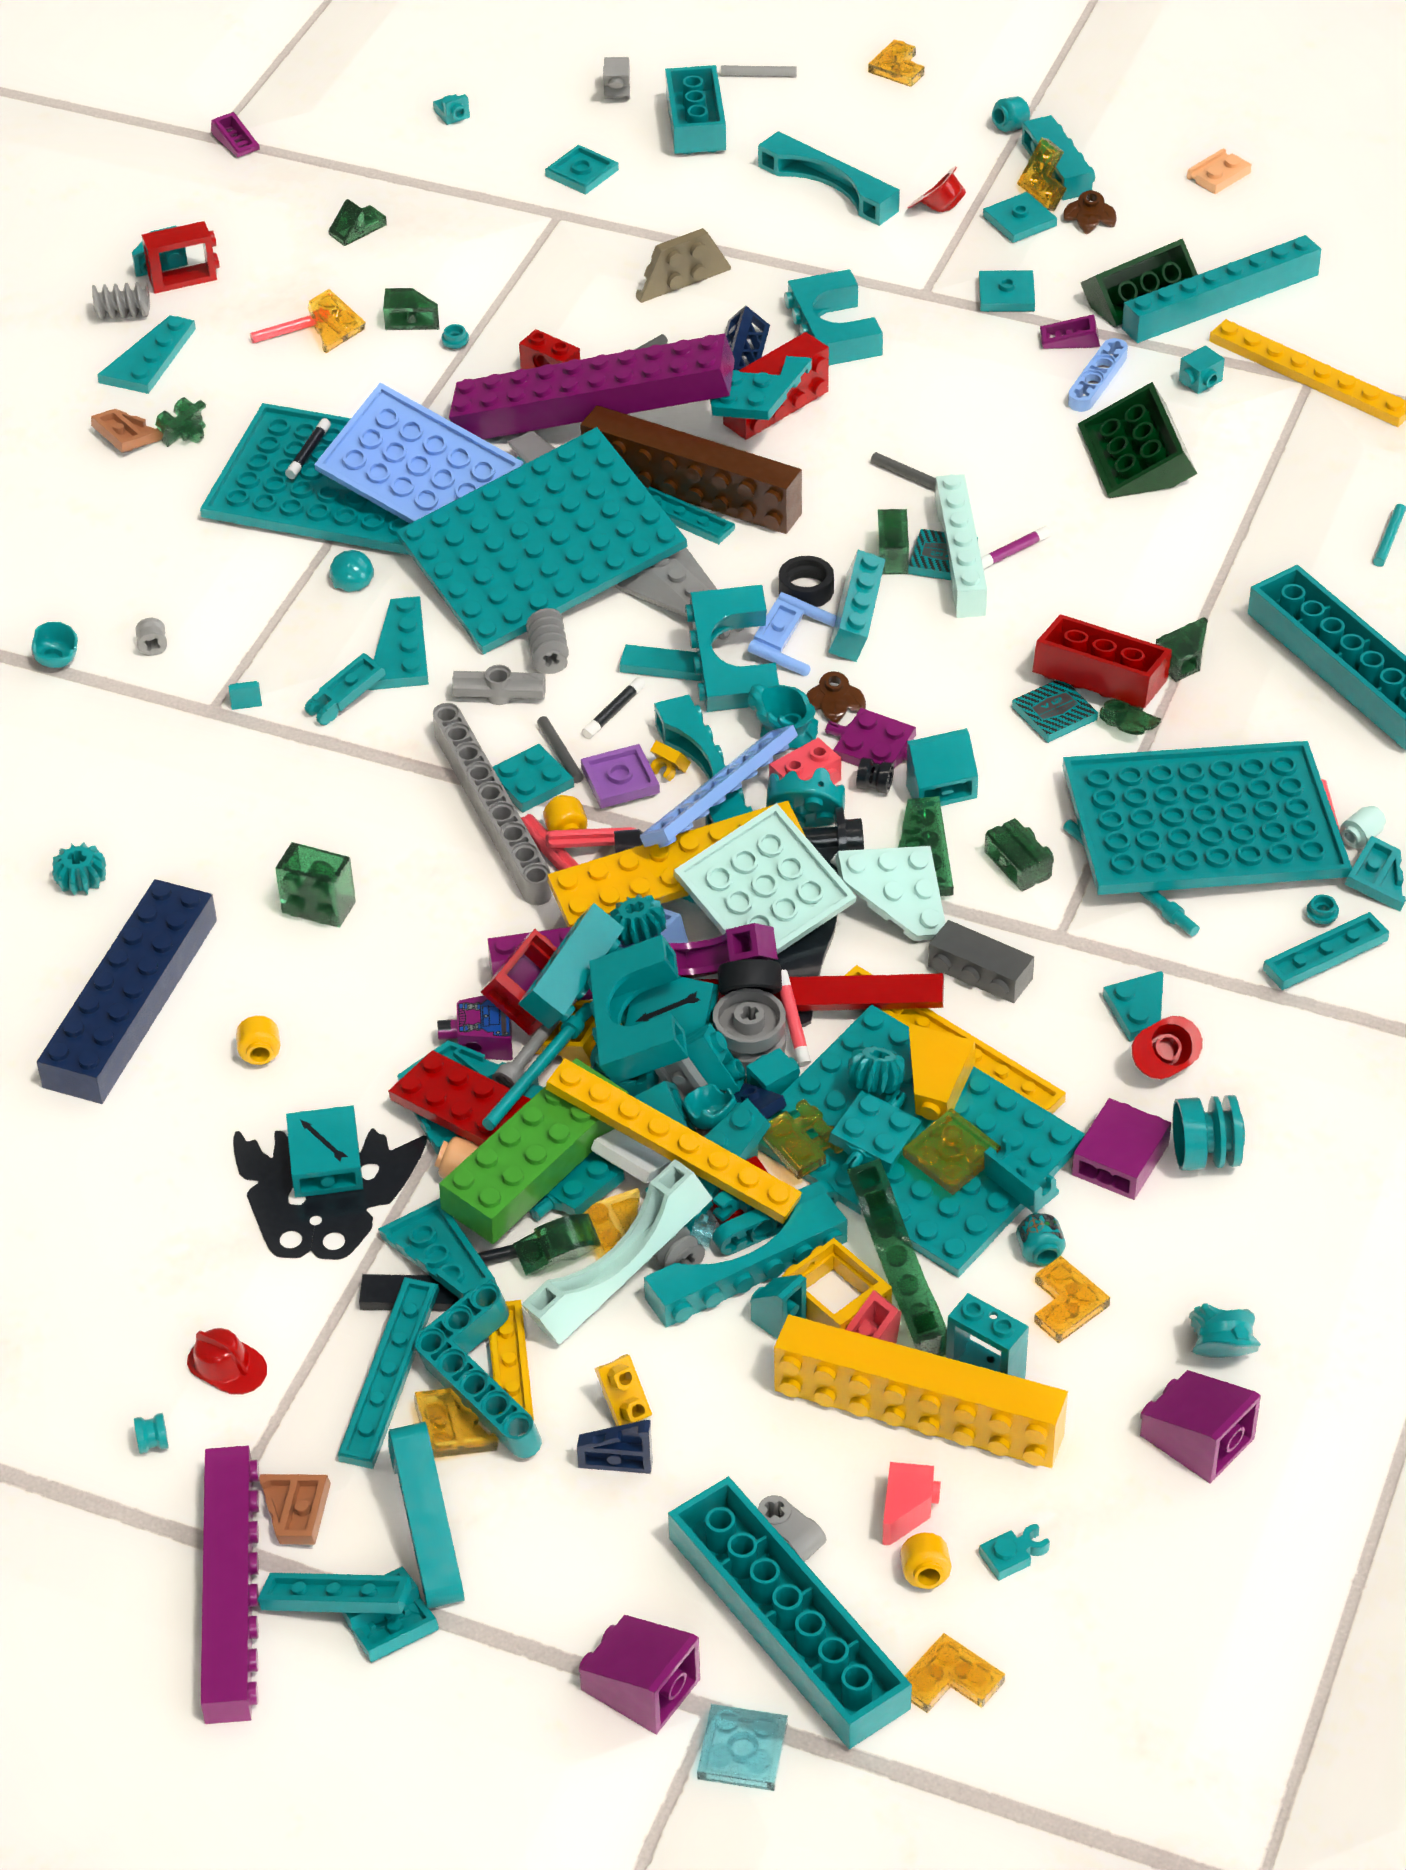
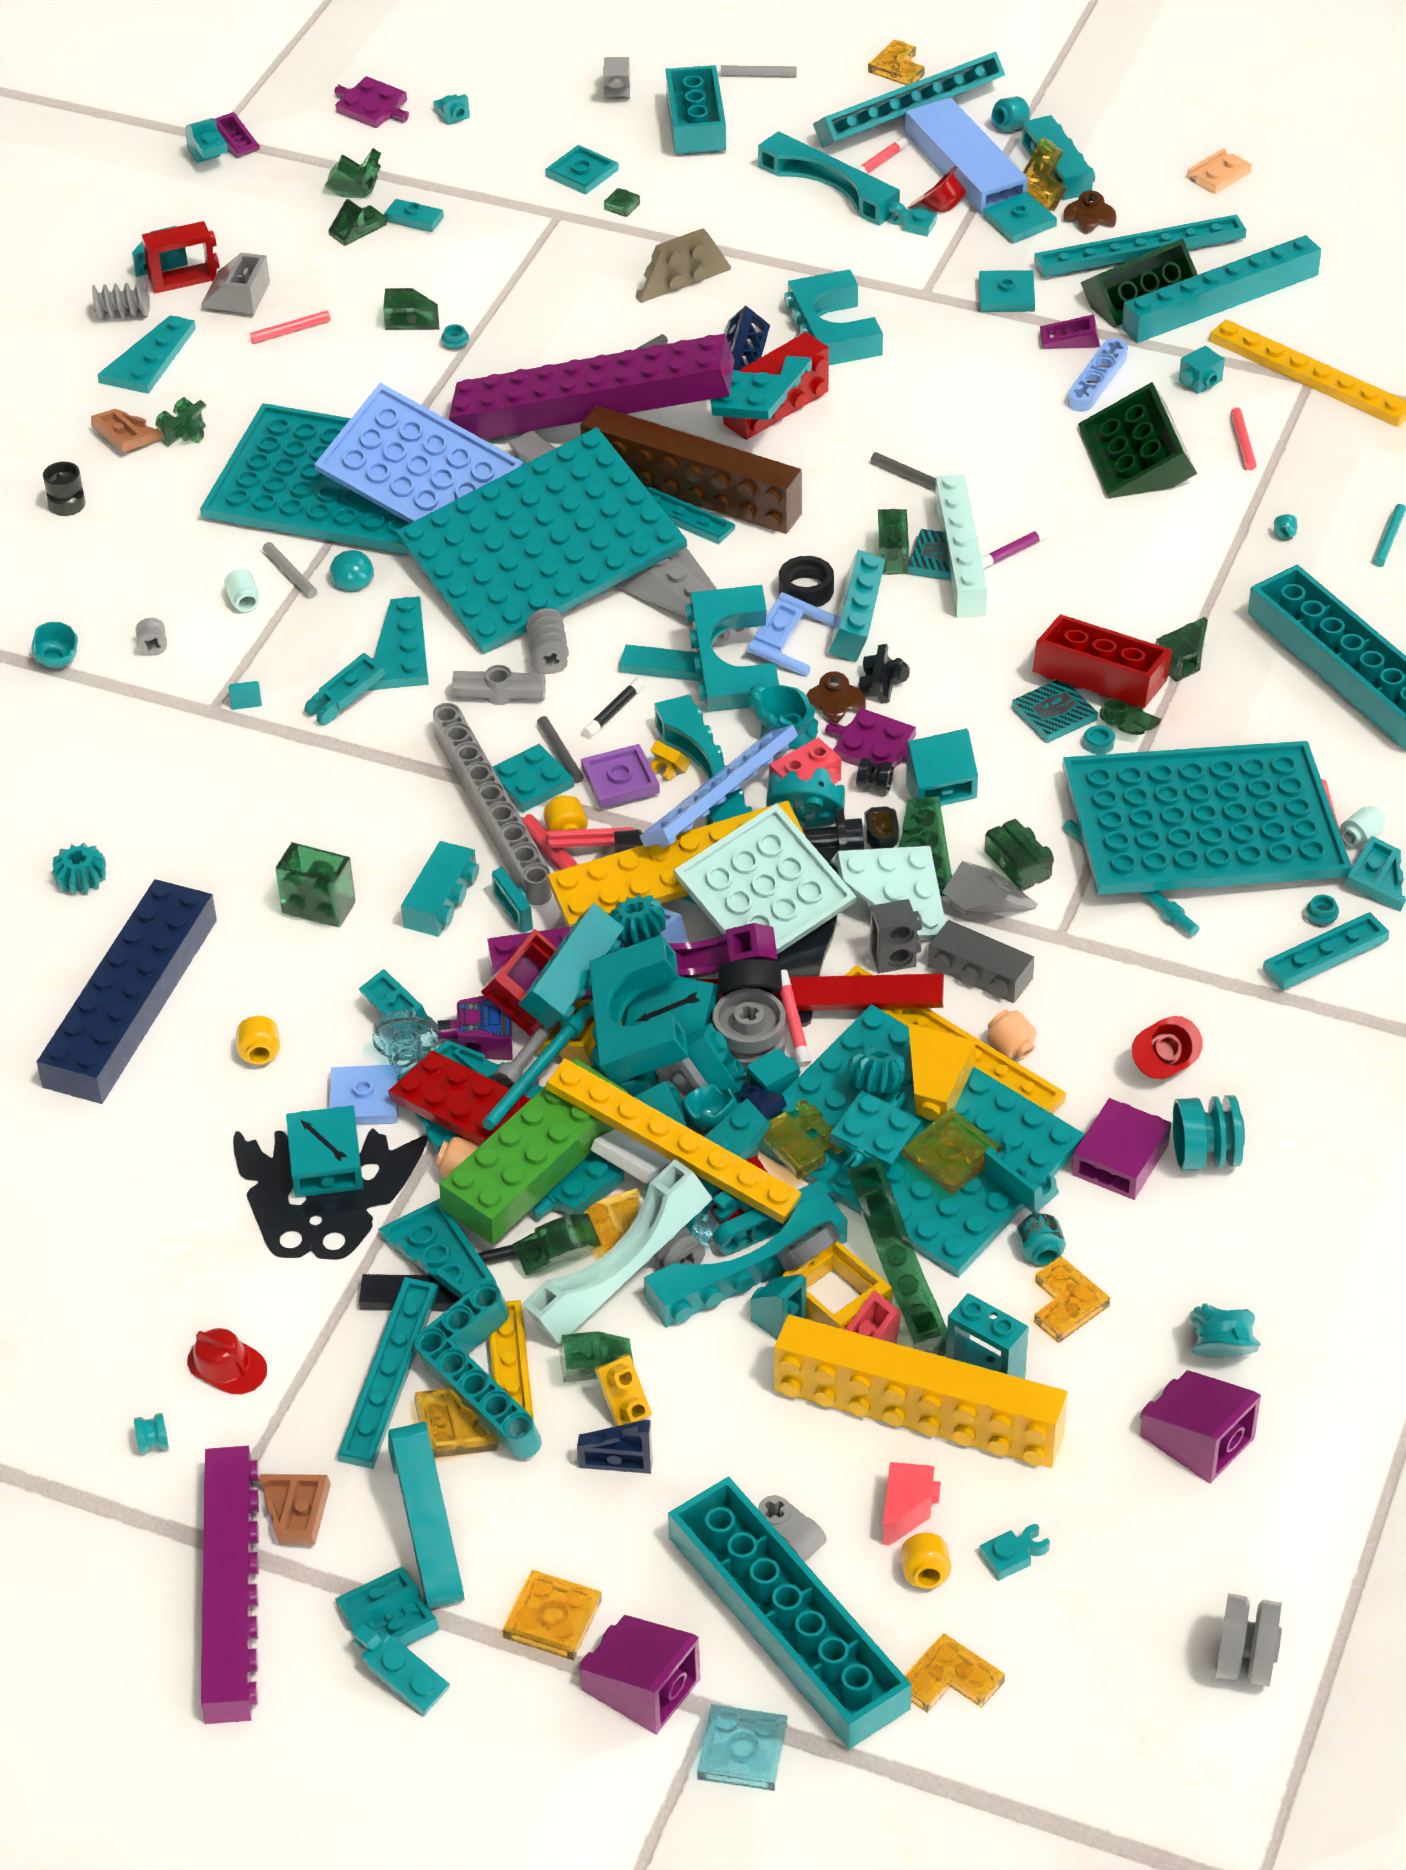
(64, 488): none -> pearl dark grey wheel
(204, 140): none -> teal brick
(239, 284): none -> light grey slope
(242, 590): none -> light aqua brick
(290, 570): none -> light grey bar
(308, 448): black bar -> none
(334, 320): clear yellow wing -> none
(335, 1593): teal plate -> none
(354, 179): none -> clear green brick
(367, 1090): none -> light blue plate
(371, 102): none -> magenta plate
(390, 995): none -> teal hinge
(400, 1669): none -> teal hinge
(405, 1038): none -> clear light blue tile
(414, 215): none -> teal plate
(439, 888): none -> teal brick
(512, 900): none -> teal plate
(544, 349): red brick -> none
(552, 1615): none -> clear yellow plate
(588, 1350): none -> clear green slope
(622, 202): none -> clear green plate
(808, 1245): none -> dark grey beam
(881, 827): none -> rock
(882, 674): none -> black hips
(884, 155): none -> coral bar
(894, 935): none -> dark grey brick
(914, 221): none -> teal plate
(917, 94): none -> teal brick
(954, 139): none -> light blue brick
(984, 891): none -> light grey slope
(1012, 1034): none -> light nougat head
(1099, 740): none -> teal tile
(1132, 246): none -> teal plate
(1136, 1002): teal wing -> none
(1243, 438): none -> coral bar
(1249, 1640): none -> light grey wheel
(1290, 524): none -> teal hinge

